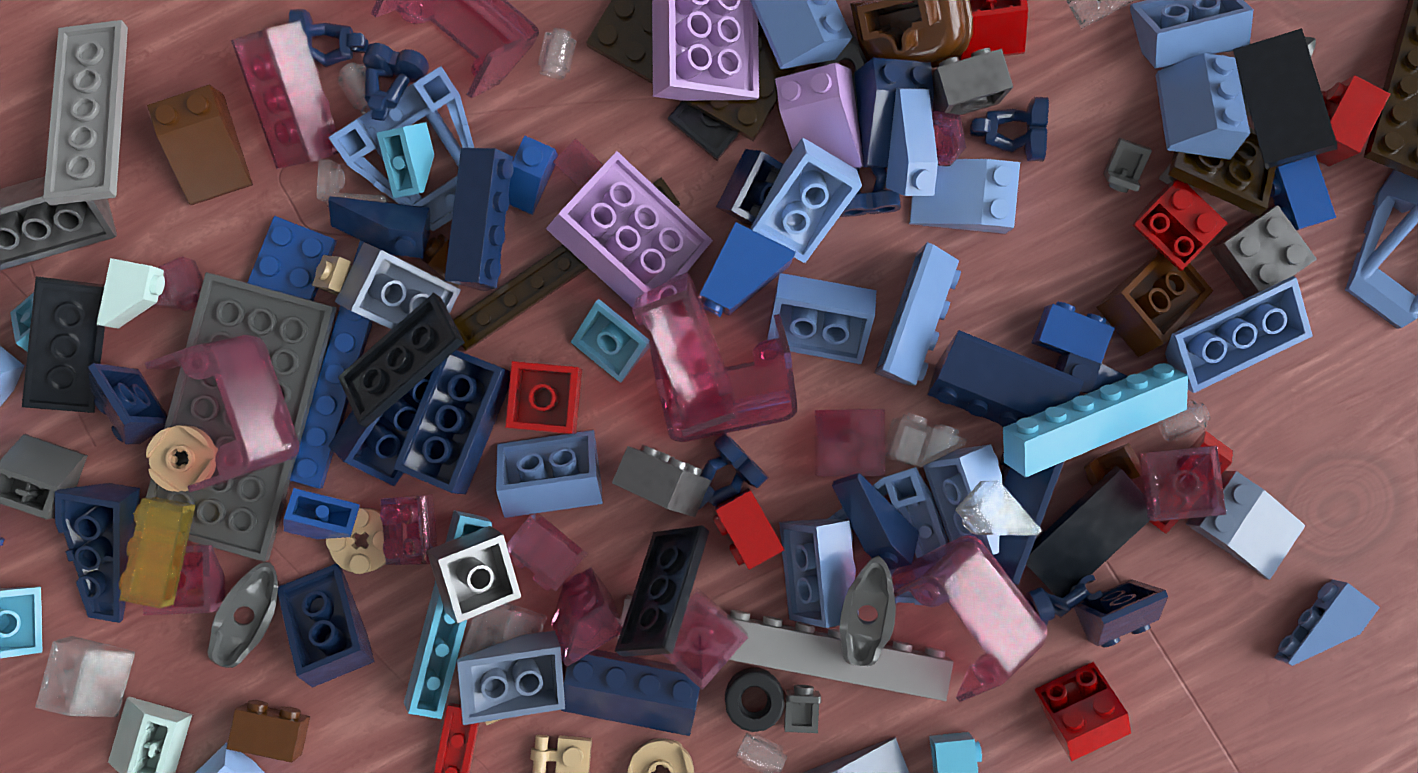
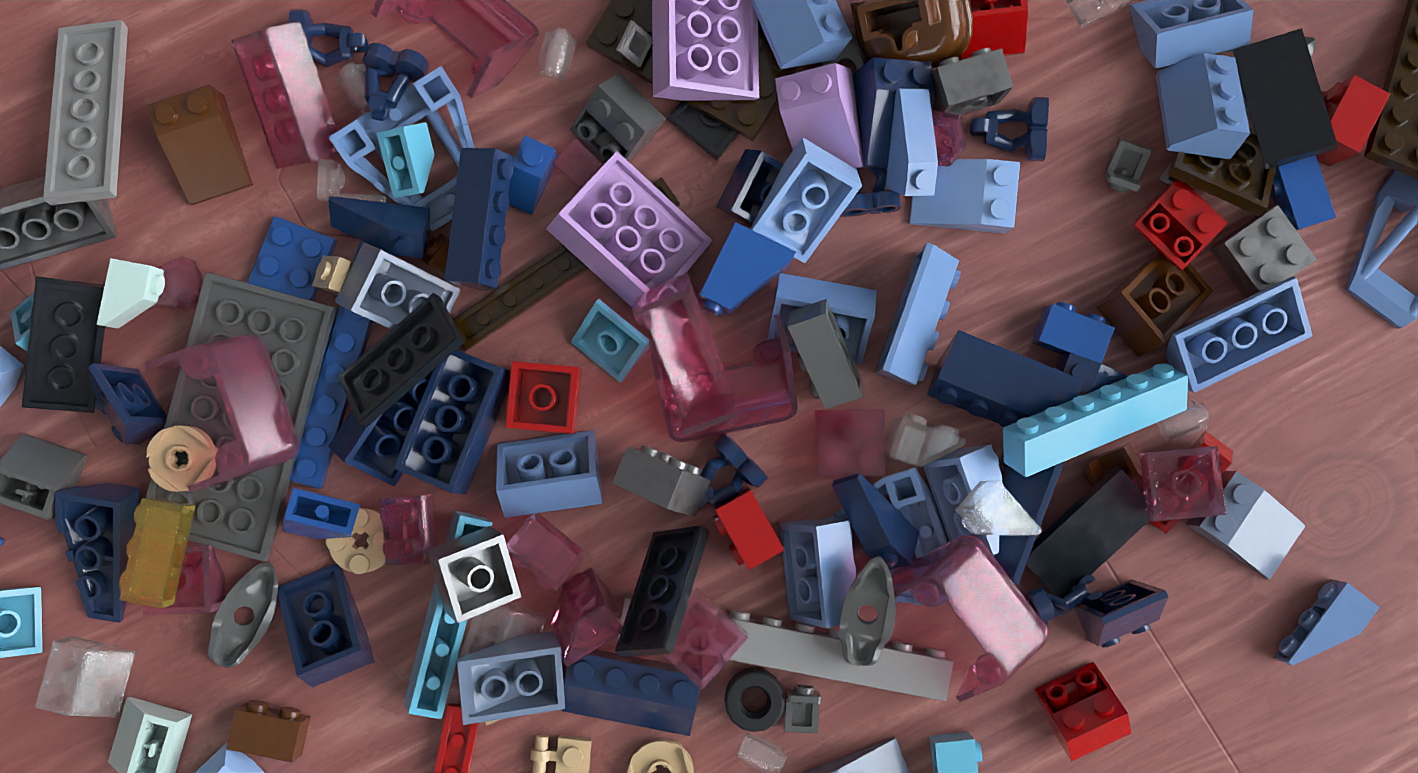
(617, 120): none -> dark grey slope
(635, 43): none -> light grey slope
(824, 354): none -> dark grey brick

